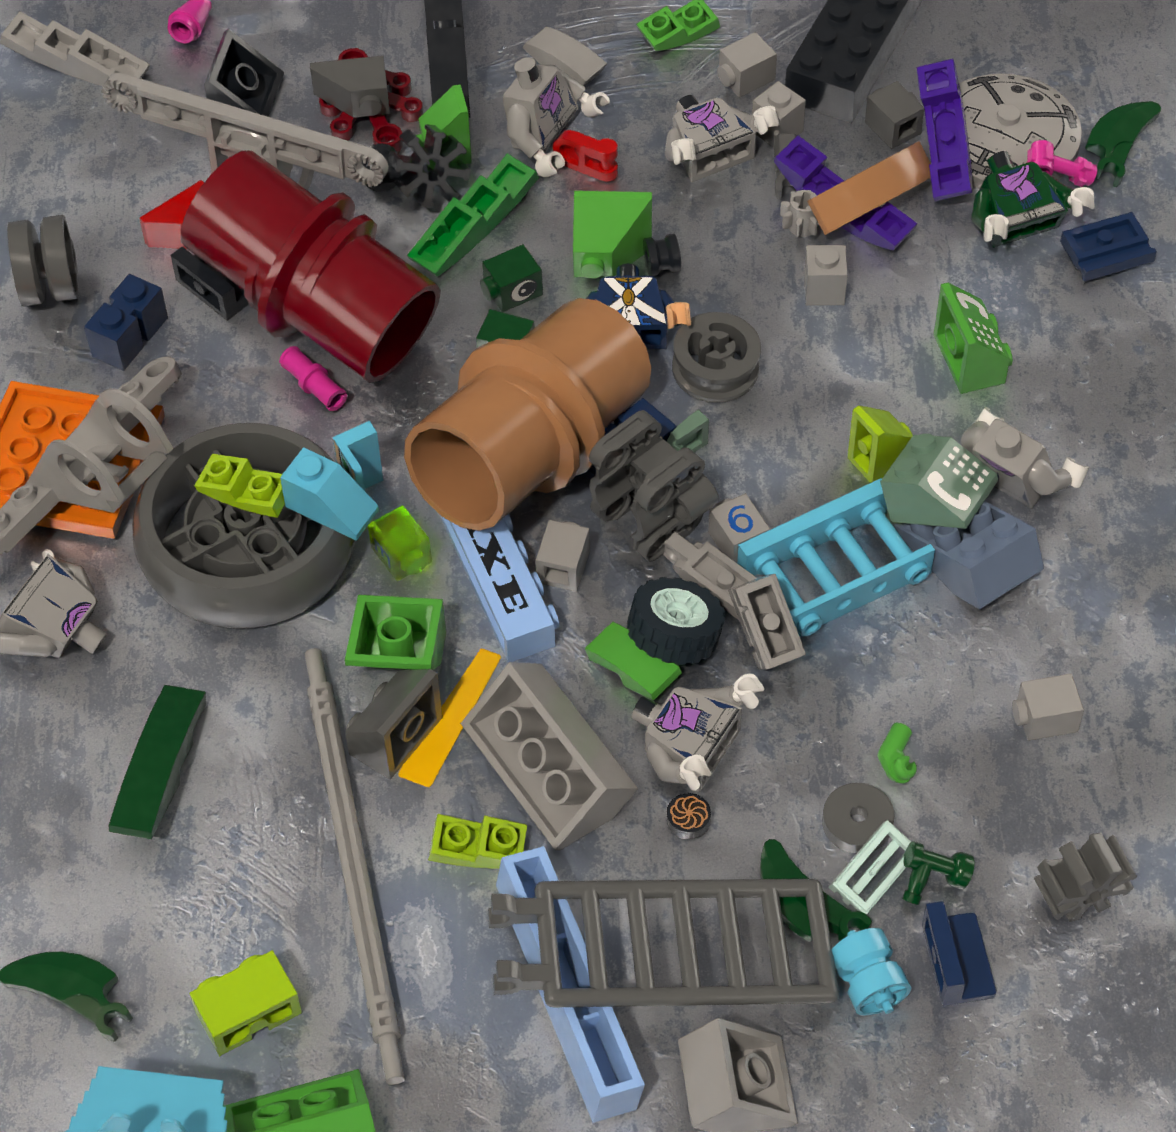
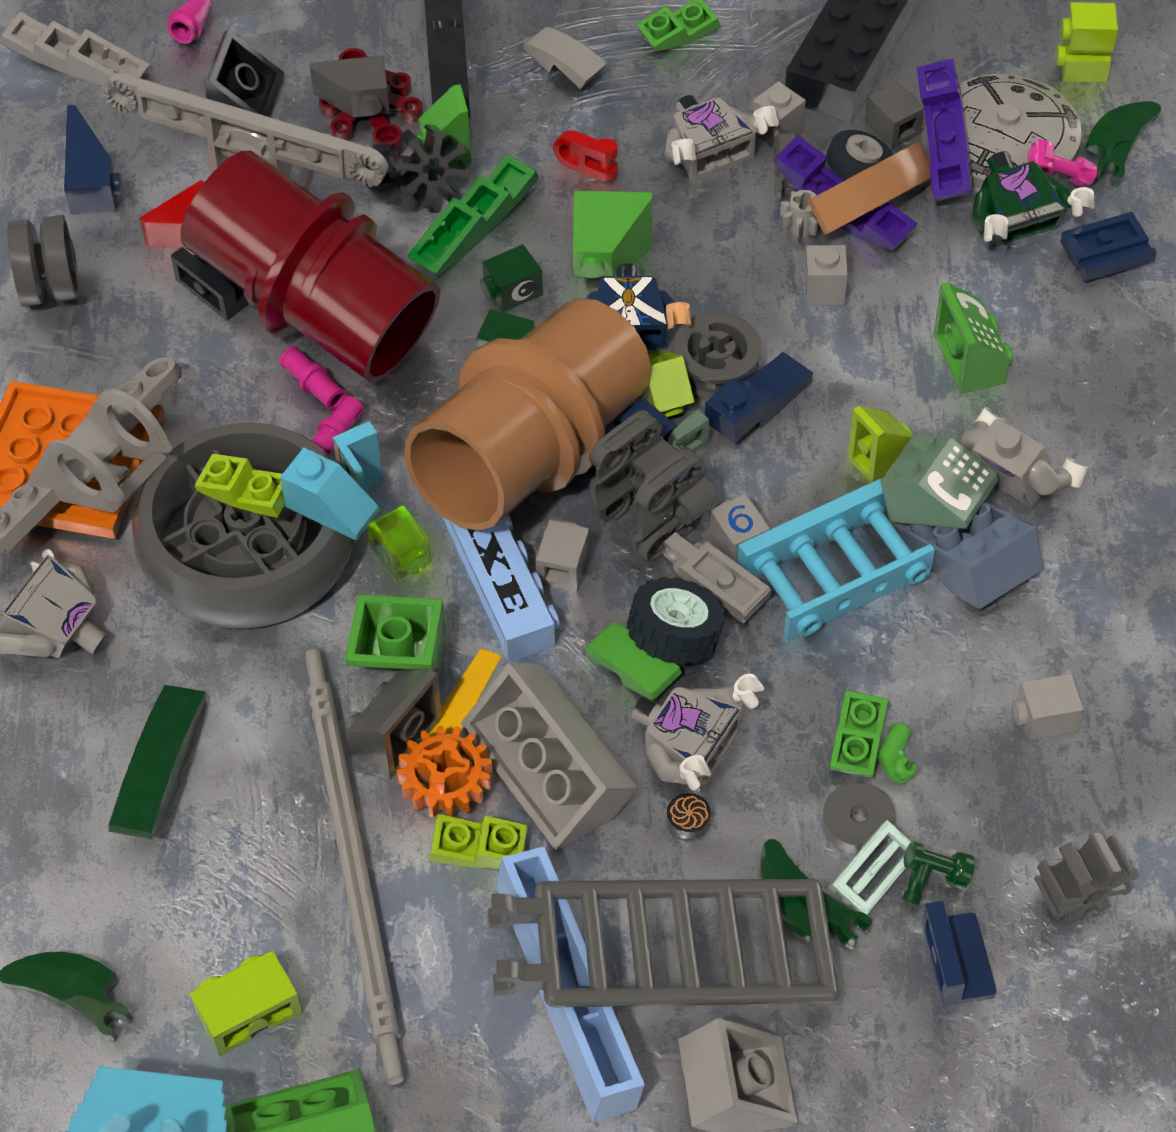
(89, 173): none -> dark blue slope
(114, 329): dark blue piece -> none
(339, 421): none -> dark pink pin
(448, 775): none -> orange gear
(540, 107): light grey torso -> none
(662, 254): black wheel -> none
(669, 383): none -> lime slope
(747, 64): light grey brick -> none
(756, 398): none -> dark blue slope
(767, 621): light grey brick -> none
(854, 152): none -> black wheel
(859, 734): none -> bright green slope
(872, 976): medium azure wheel -> none
(1087, 42): none -> lime brick

